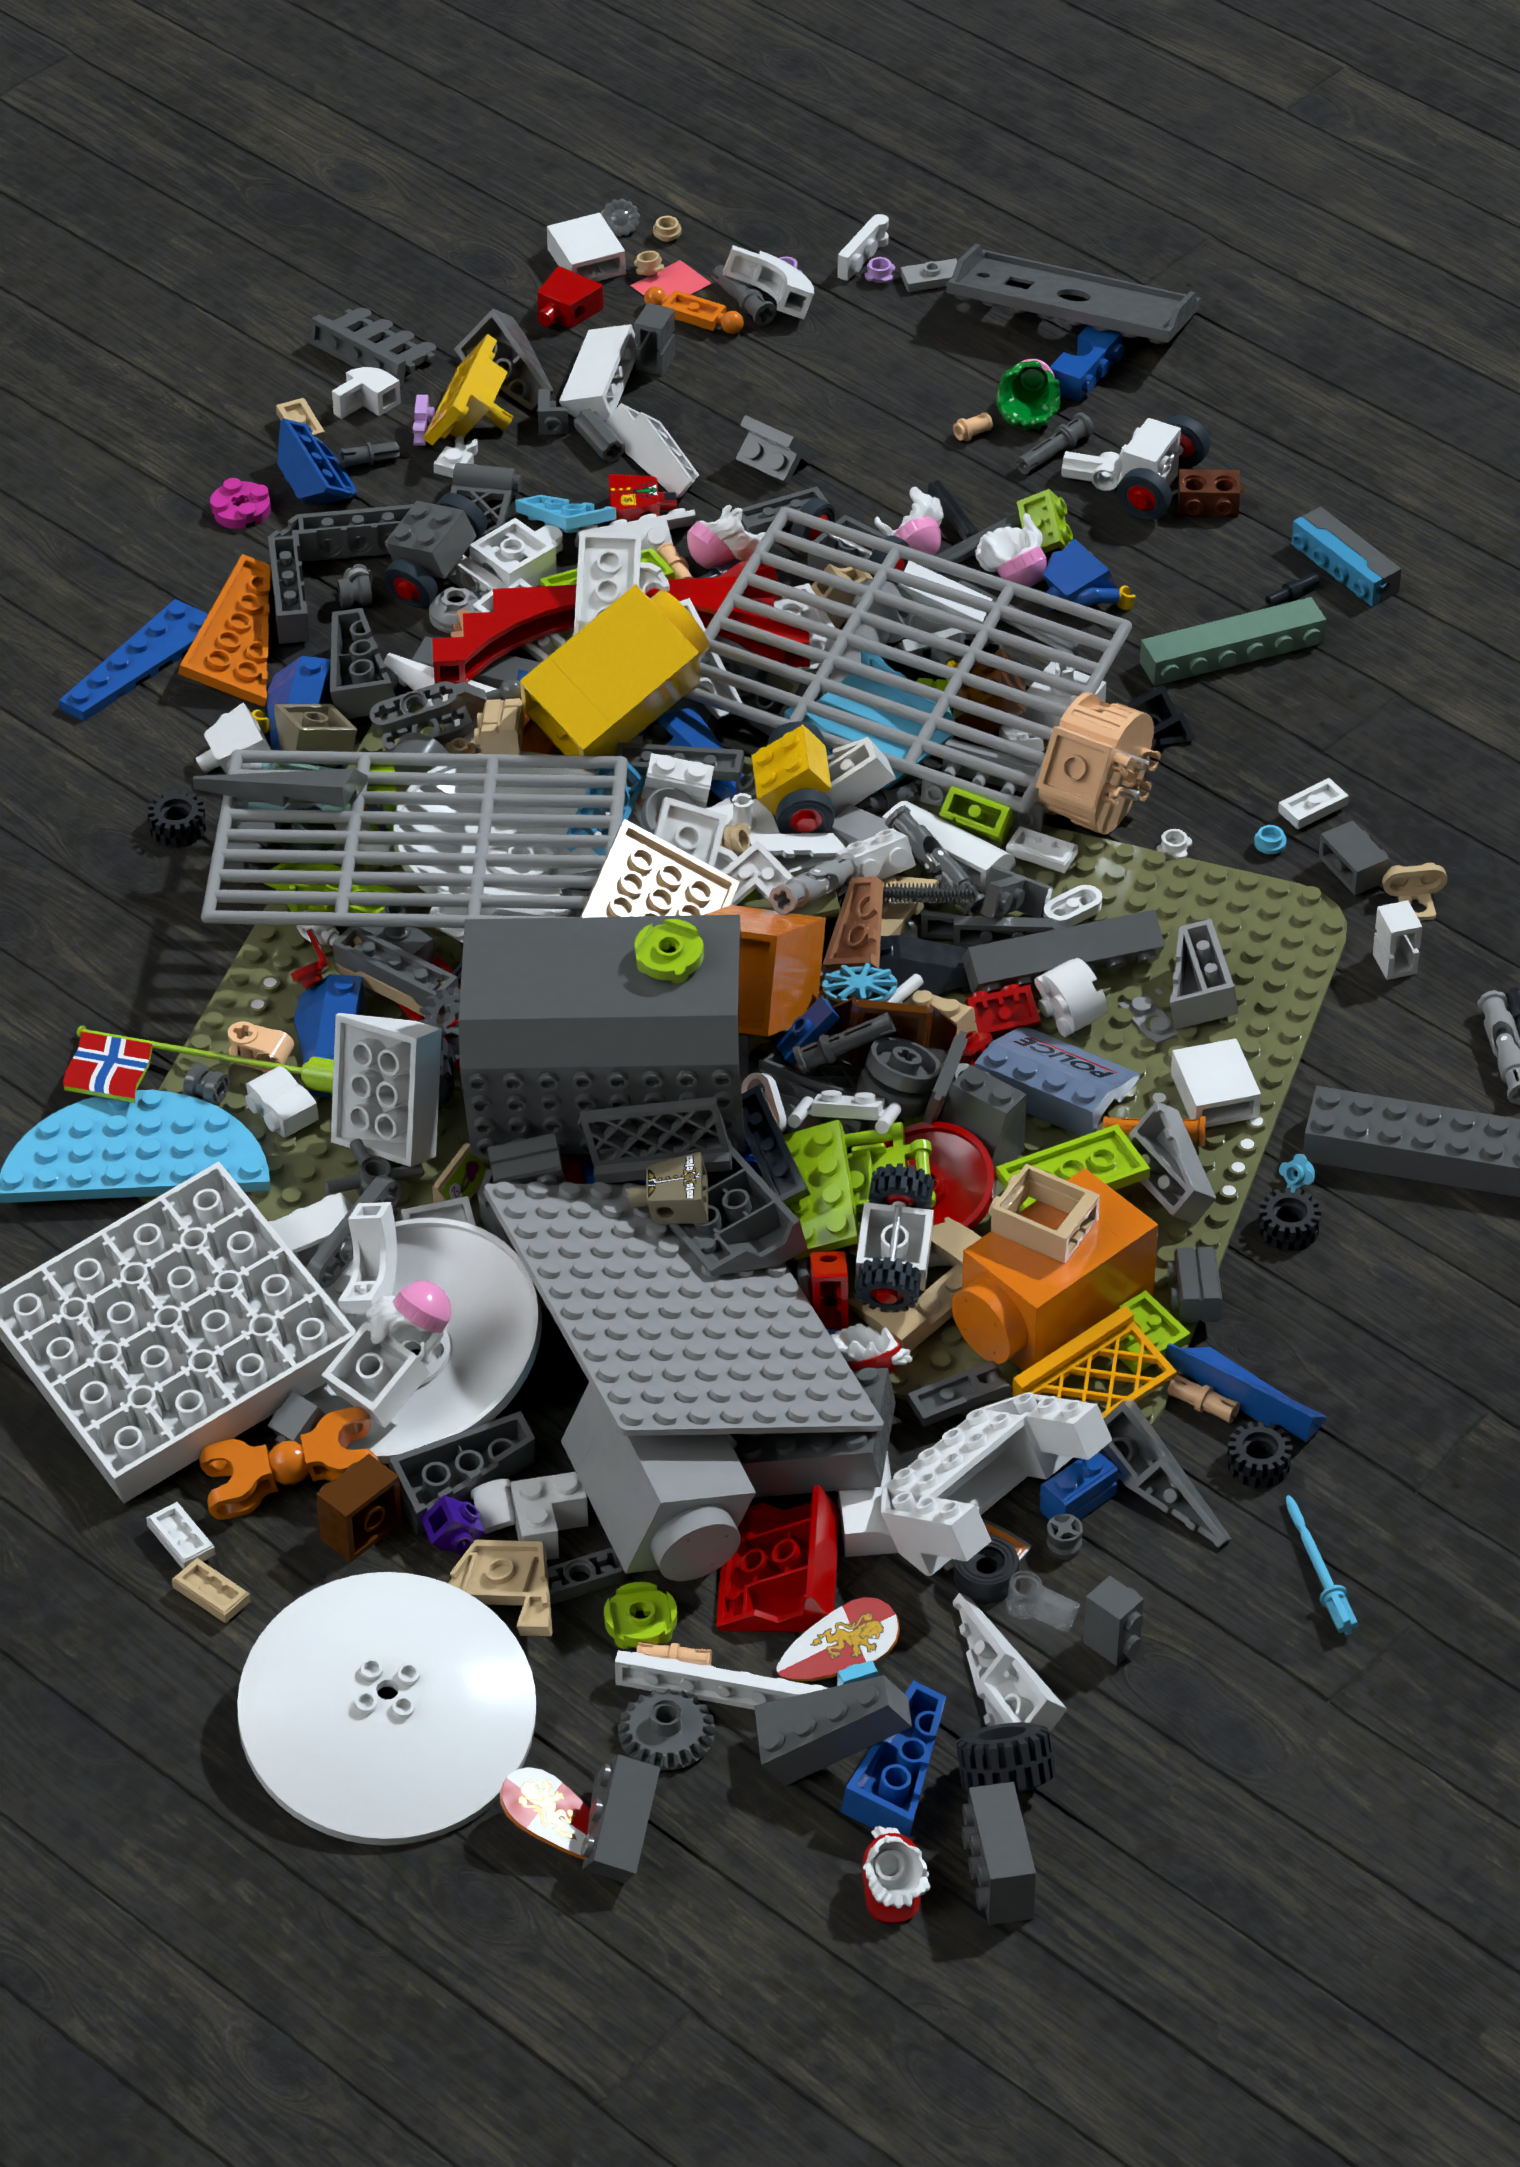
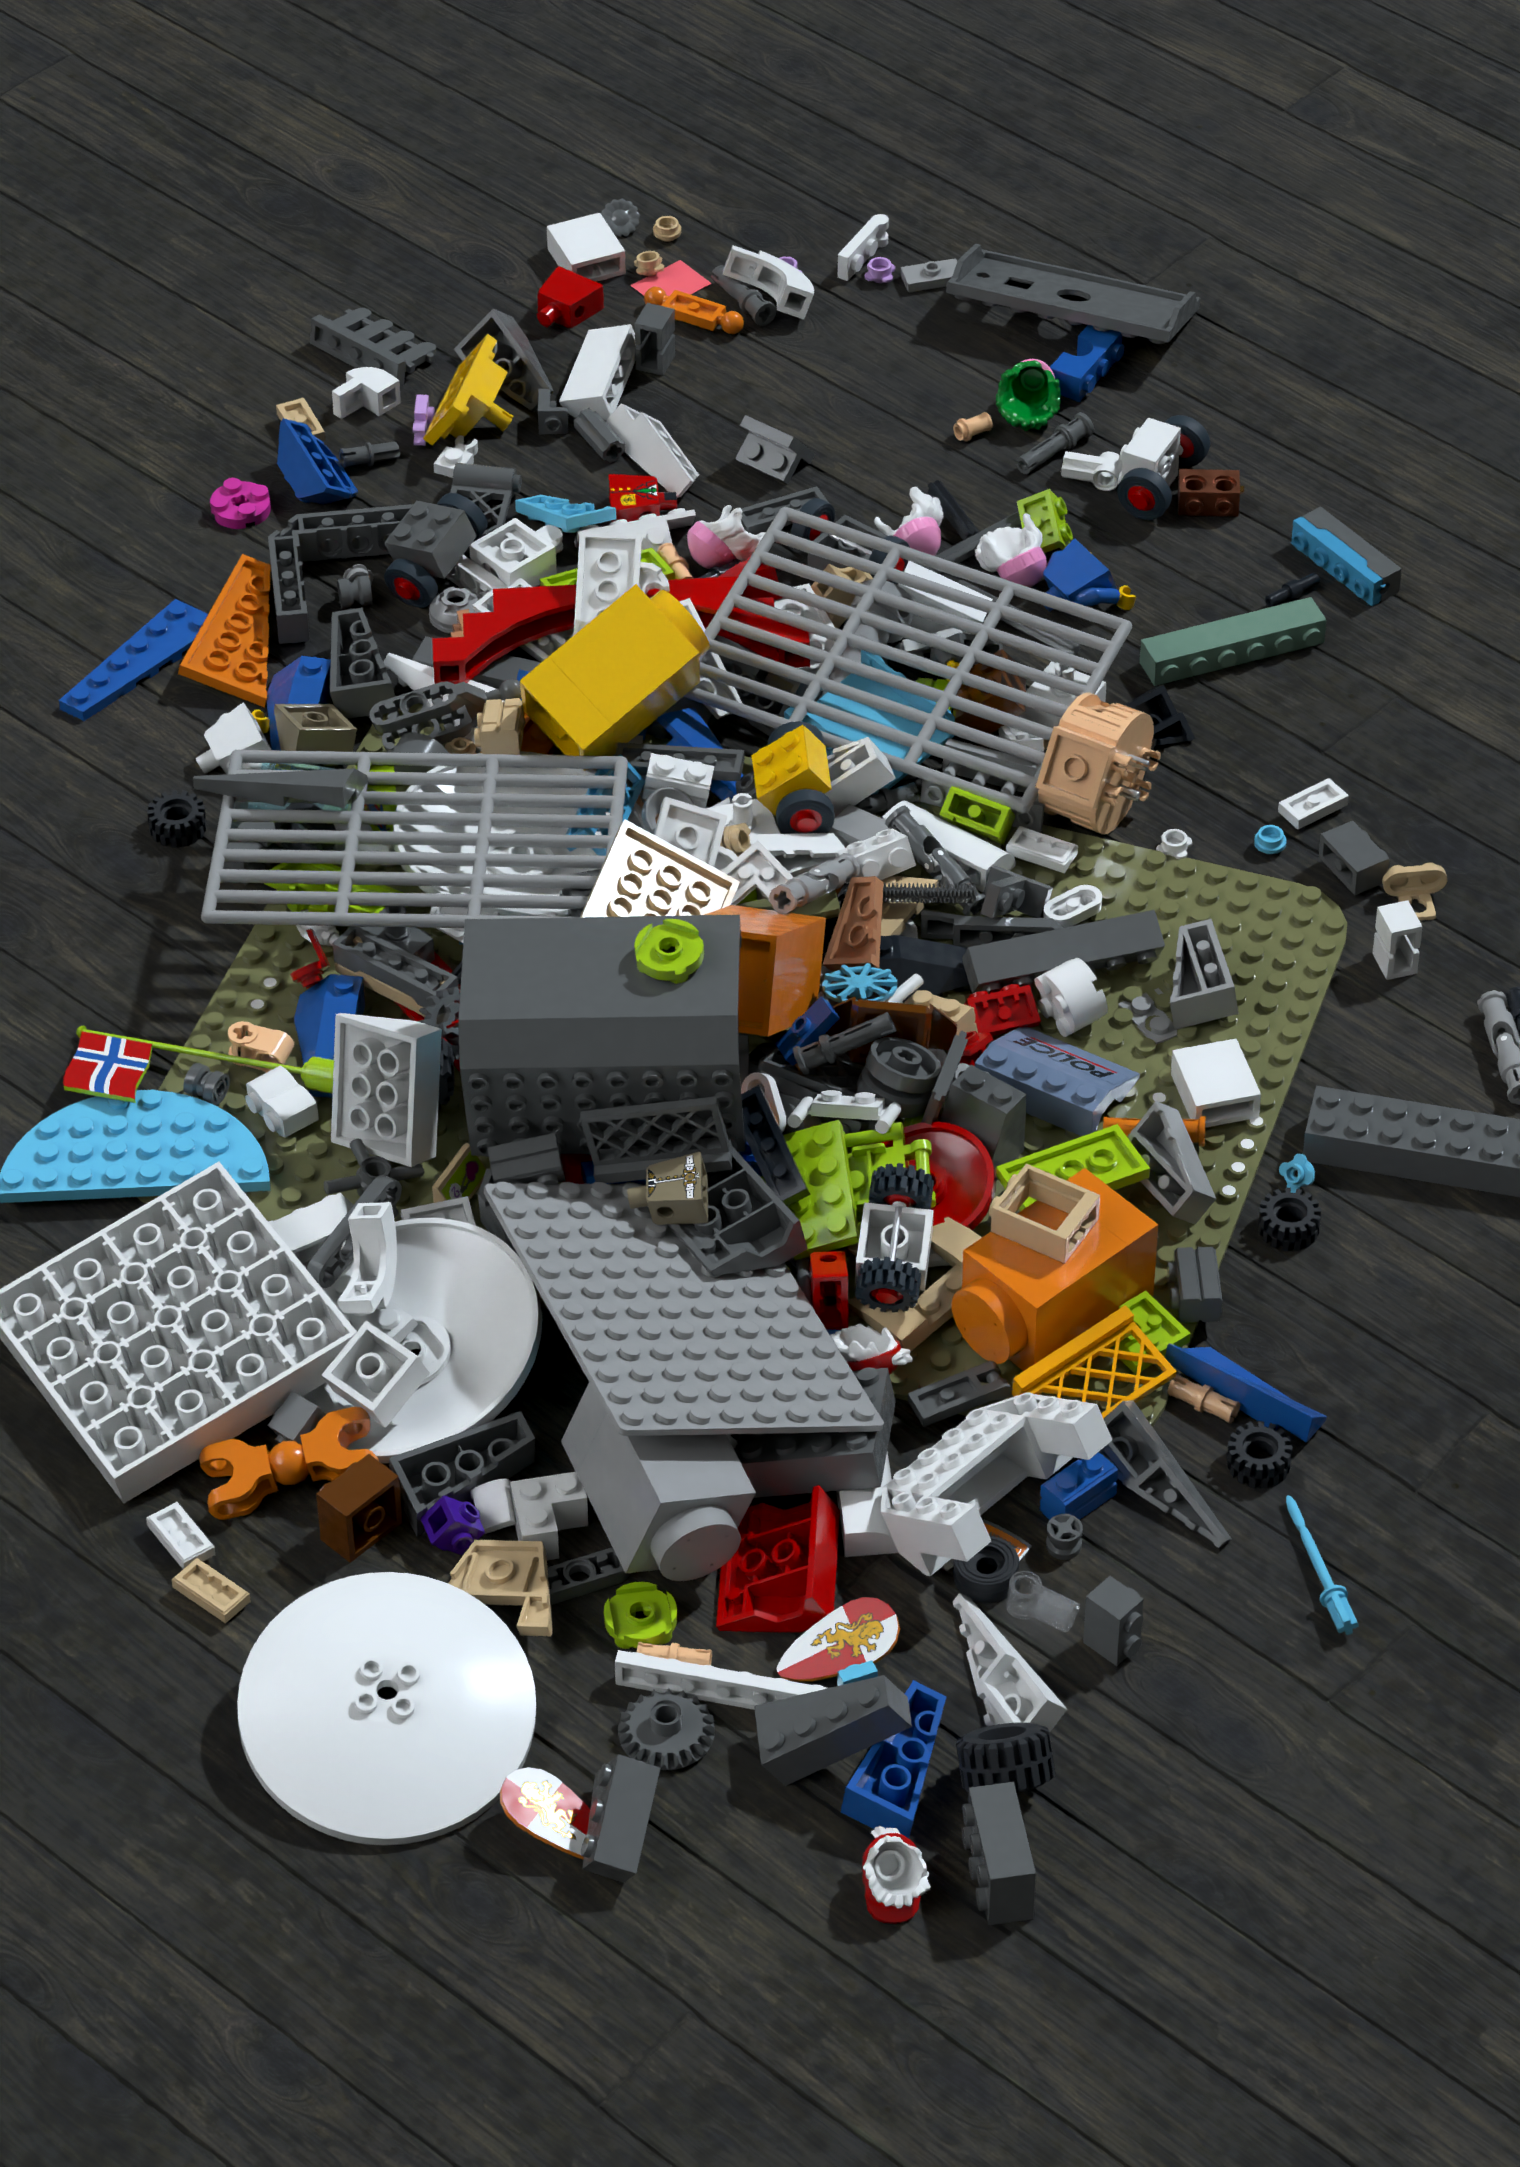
(414, 1314): hair -> none

